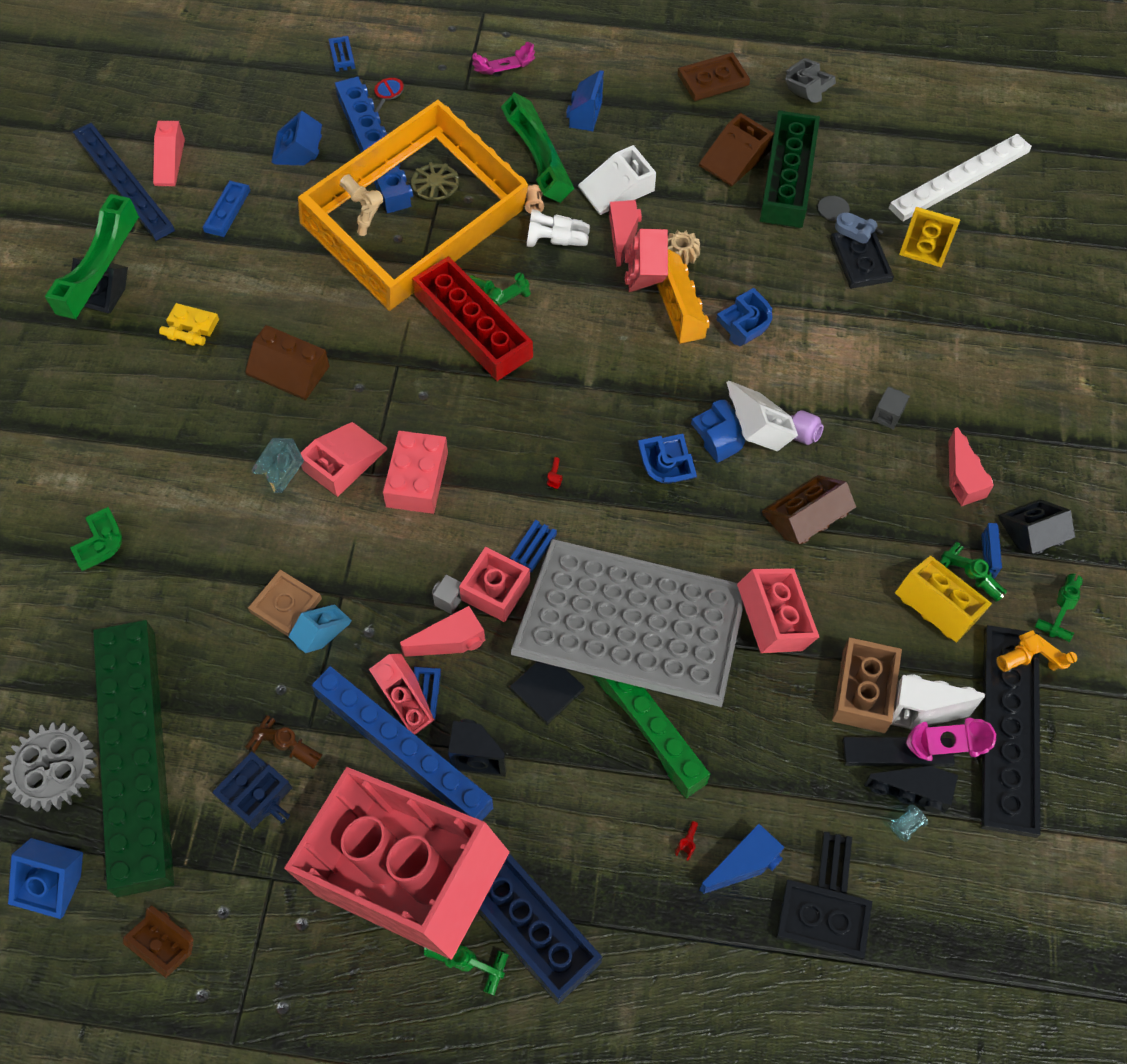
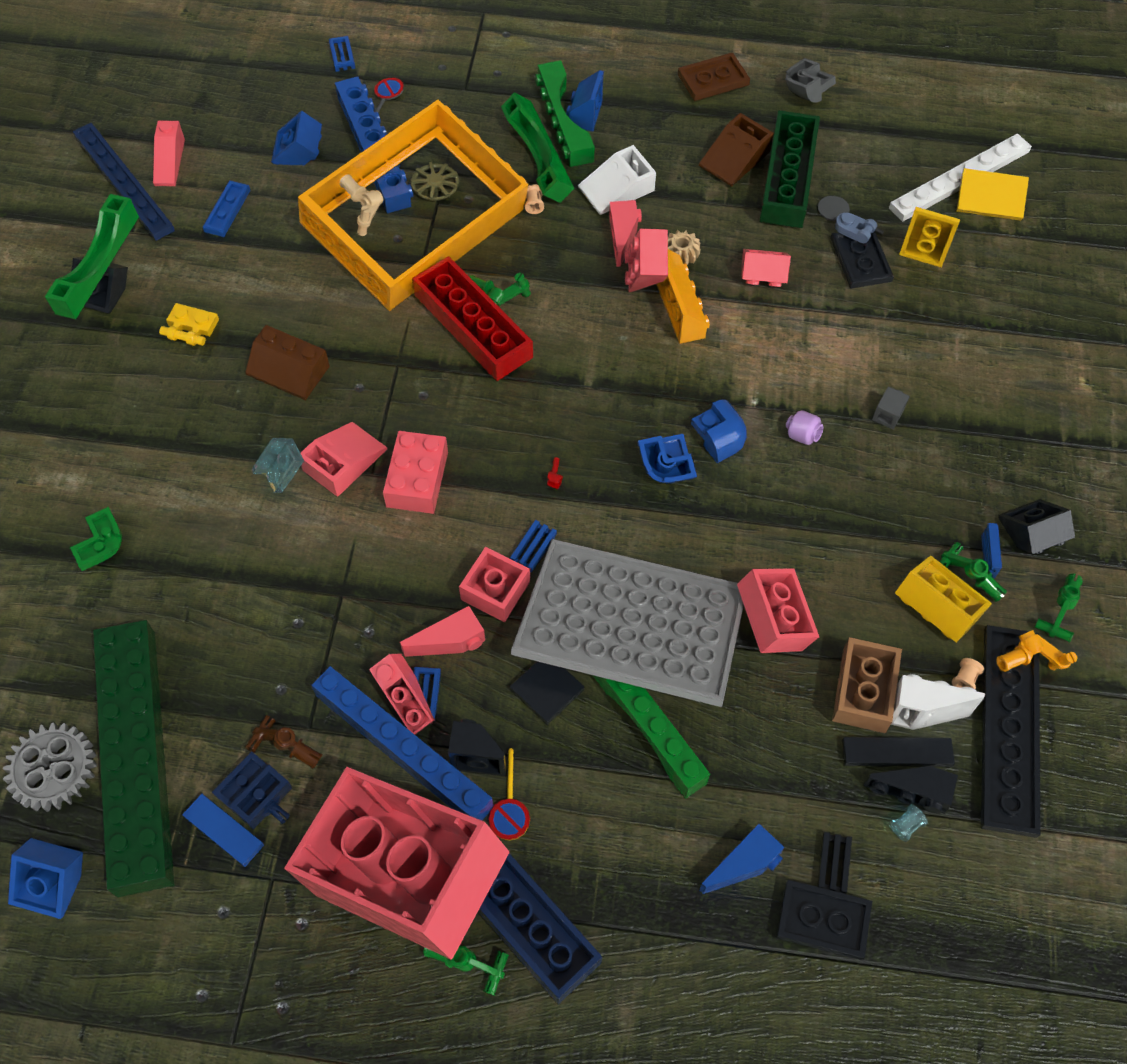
(160, 941): reddish brown bracket -> none
(223, 830): none -> blue tile
(283, 602): medium nougat plate -> none
(318, 627): dark azure slope -> none
(447, 594): light grey plate -> none
(509, 817): none -> piece
(521, 59): dark pink piece -> none
(563, 231): white piece -> none
(575, 141): none -> green arch
(687, 844): red hand -> none
(746, 318): blue brick -> none
(761, 419): white slope -> none
(765, 266): none -> coral slope
(810, 508): reddish brown slope -> none
(966, 474): coral slope -> none
(968, 673): none -> light nougat bush
(972, 737): dark pink piece -> none
(992, 194): none -> yellow tile

